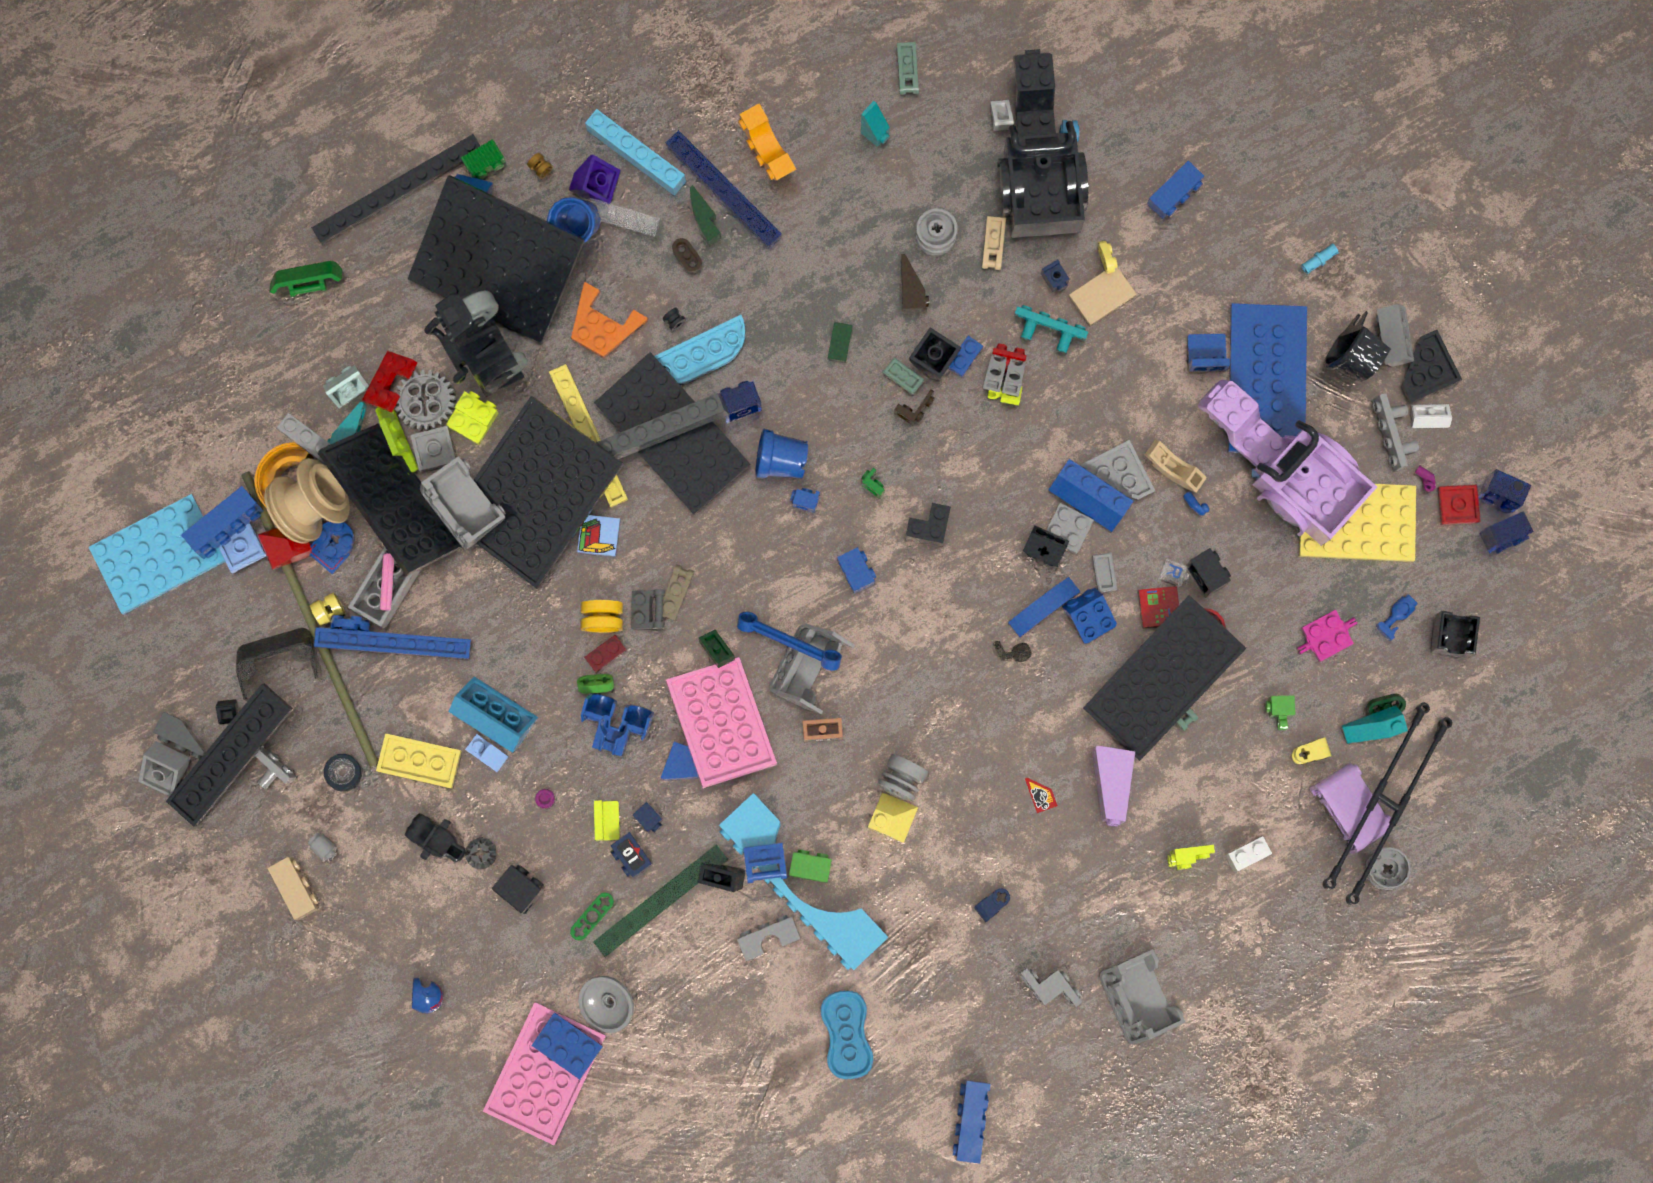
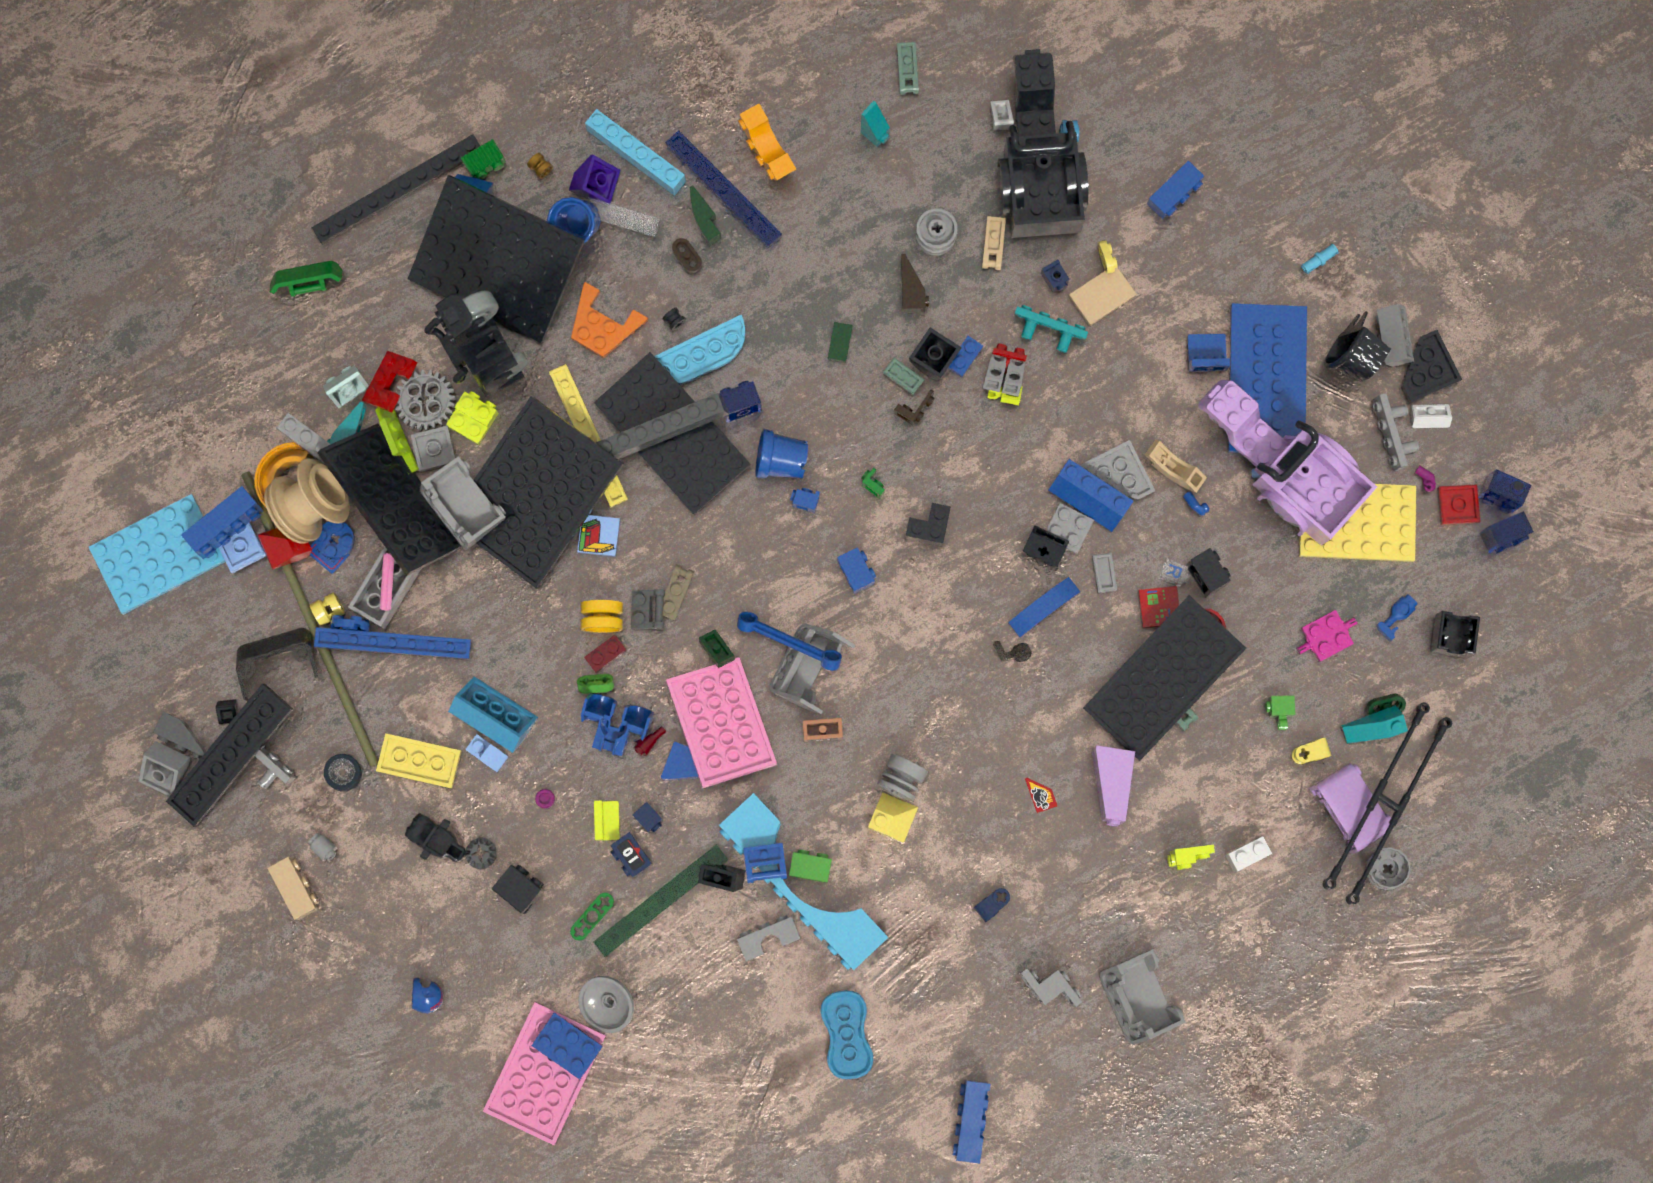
(645, 746): none -> dark red cone
(1090, 615): blue bracket -> none

